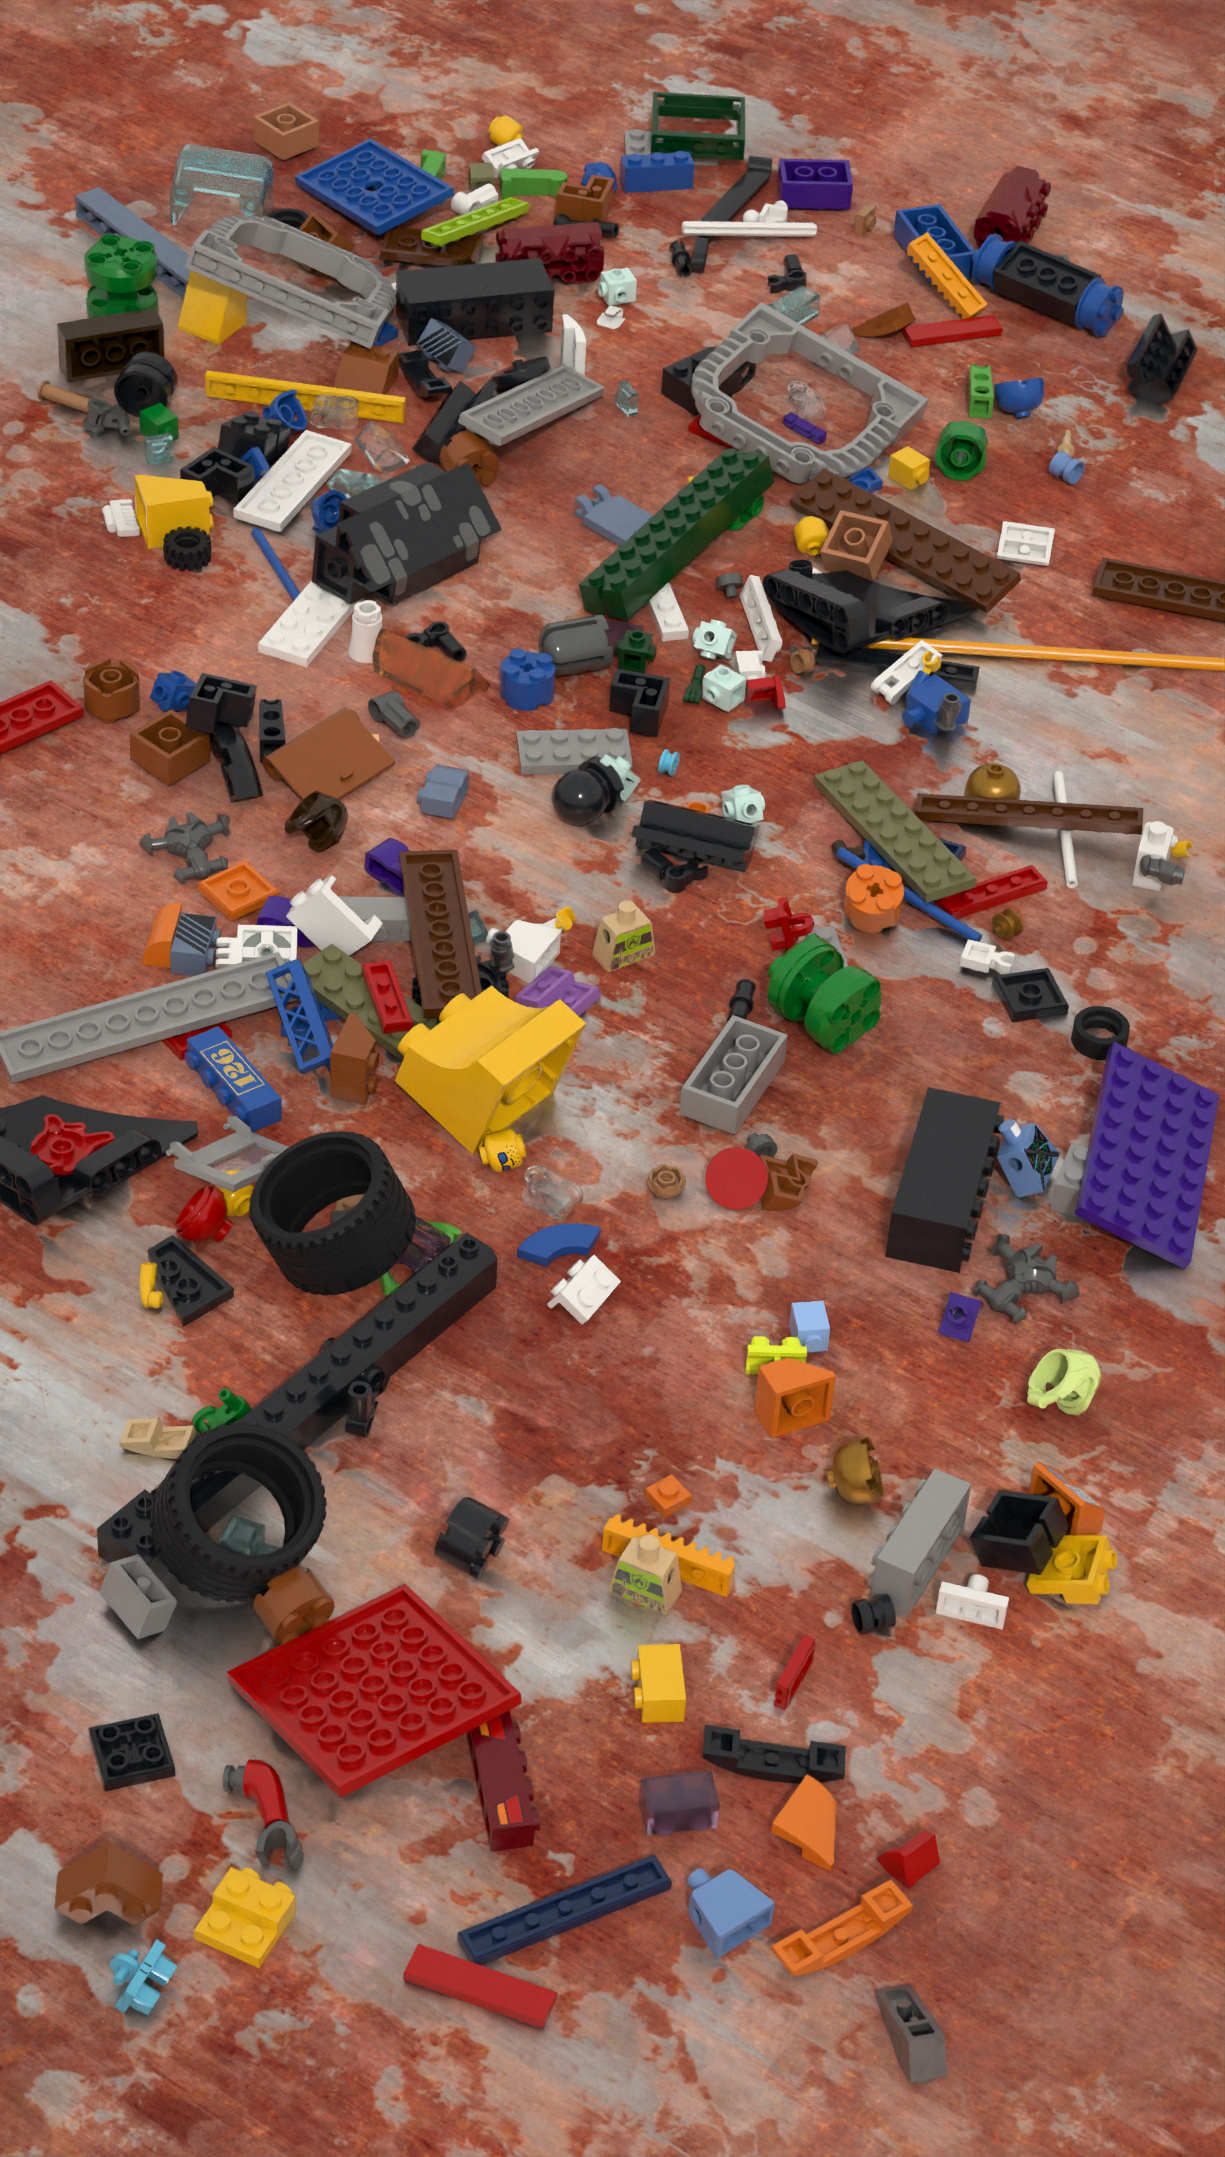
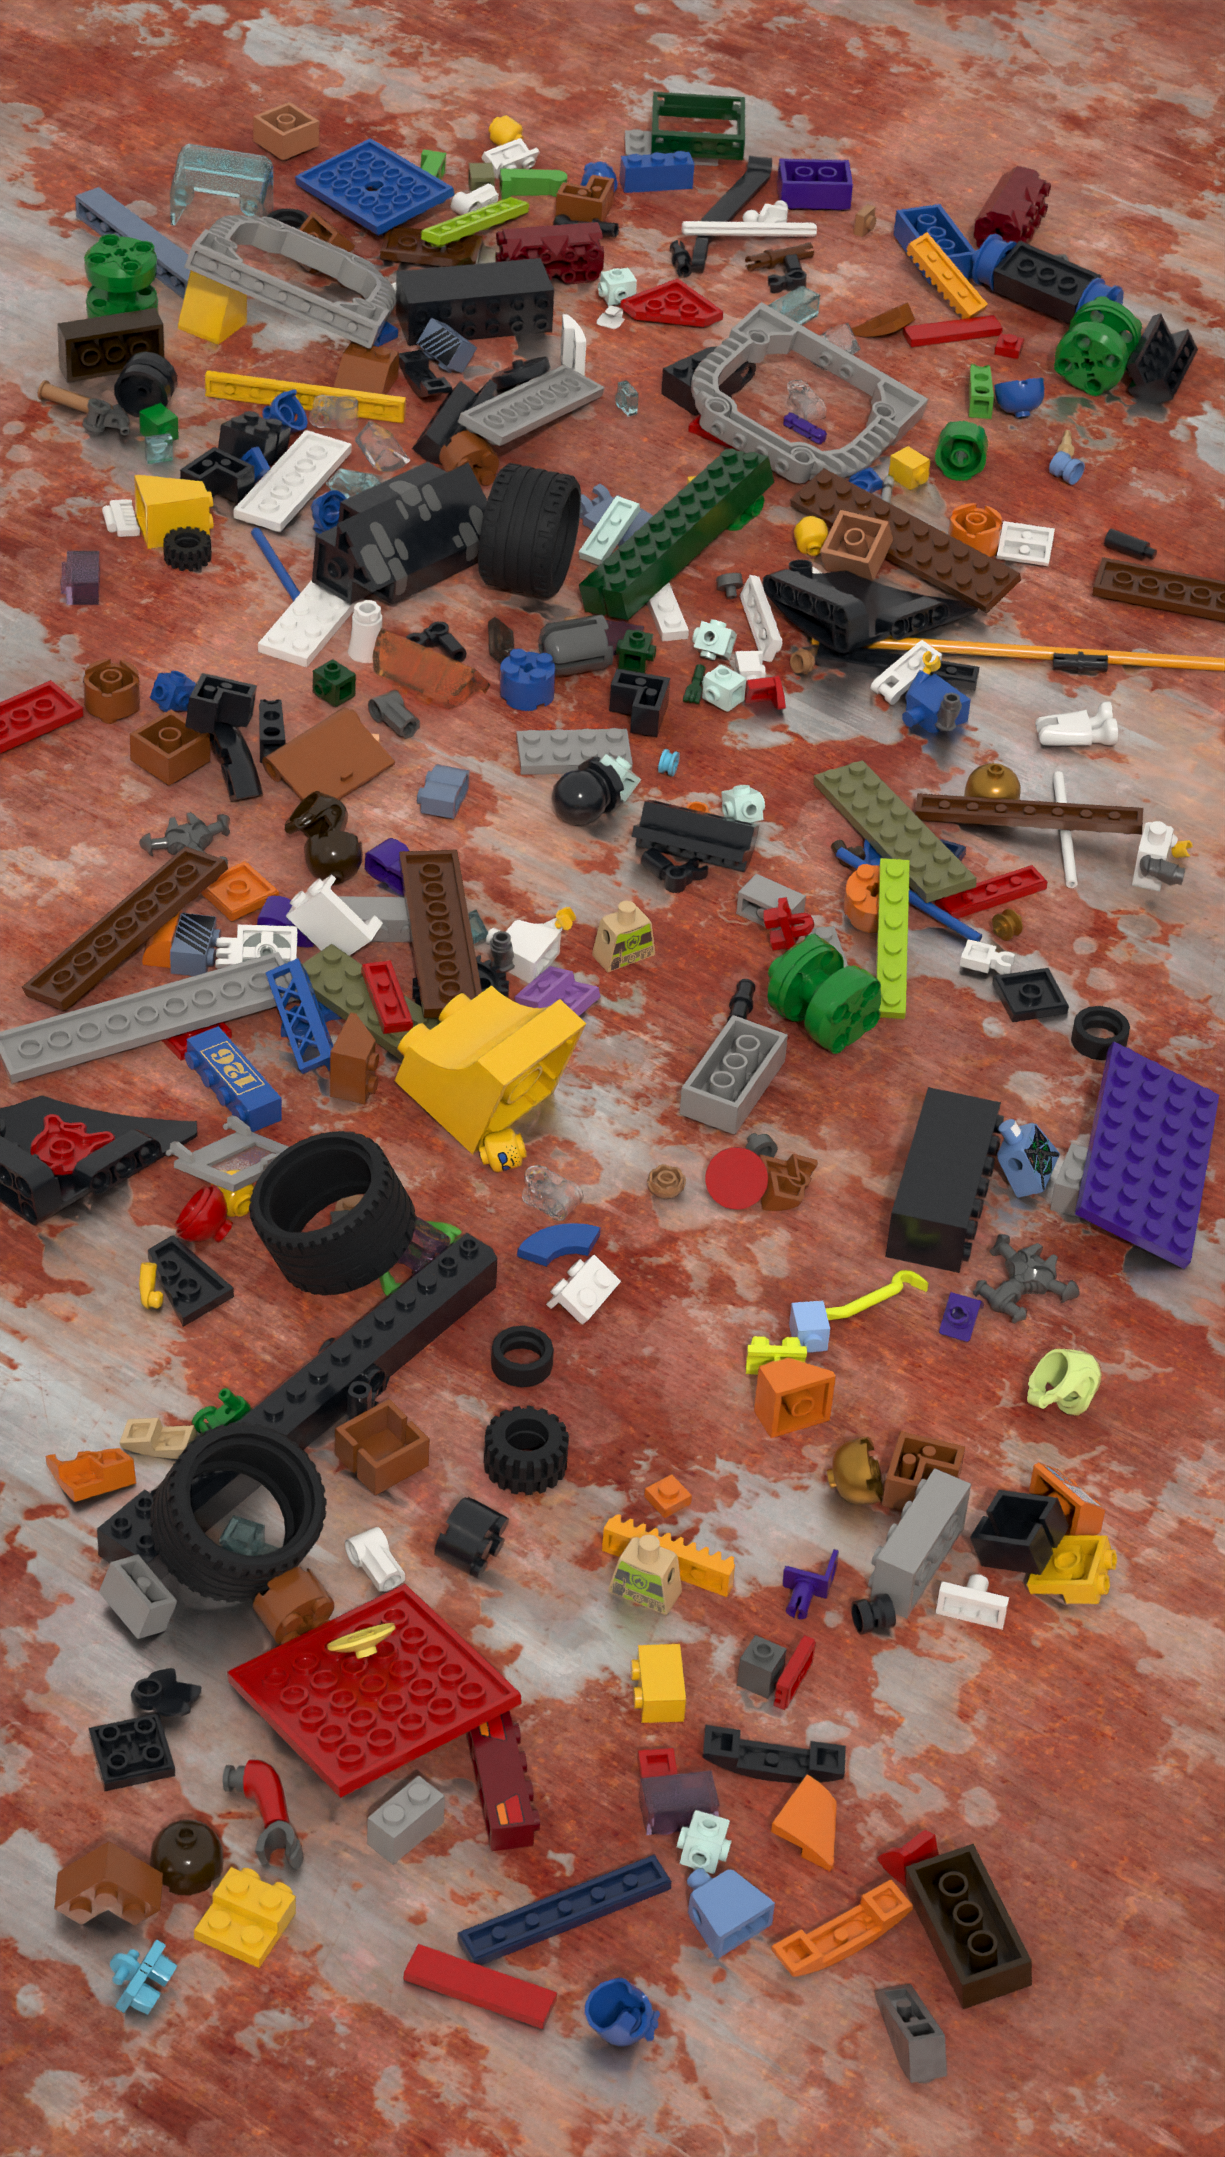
(81, 578): none -> brick
(93, 1472): none -> orange slope
(124, 928): none -> reddish brown plate
(164, 1694): none -> black plate
(187, 1856): none -> dark brown cylinder
(333, 855): none -> dark brown cylinder
(334, 683): none -> dark green brick
(362, 1641): none -> light yellow dish
(372, 1553): none -> white piece
(382, 1447): none -> dark orange piece
(405, 1820): none -> light grey brick
(500, 640): none -> clear smoke plate
(522, 1338): none -> black tyre
(526, 1431): none -> black tyre
(529, 530): none -> black tyre
(609, 530): none -> light aqua plate
(621, 2013): none -> blue helmet
(656, 1762): none -> red plate
(672, 304): none -> red plate
(704, 1842): none -> light aqua brick
(761, 1666): none -> dark grey brick
(763, 894): none -> light grey brick
(771, 258): none -> reddish brown pin
(807, 1584): none -> dark purple bracket
(879, 1295): none -> neon yellow piece
(888, 484): none -> light grey piece
(893, 936): none -> lime plate
(915, 1460): none -> dark orange brick
(968, 1926): none -> dark brown brick
(976, 527): none -> orange brick
(1009, 346): none -> red plate
(1078, 728): none -> white piece
(1080, 662): none -> black pin
(1097, 346): none -> green piece
(1129, 545): none -> black cylinder

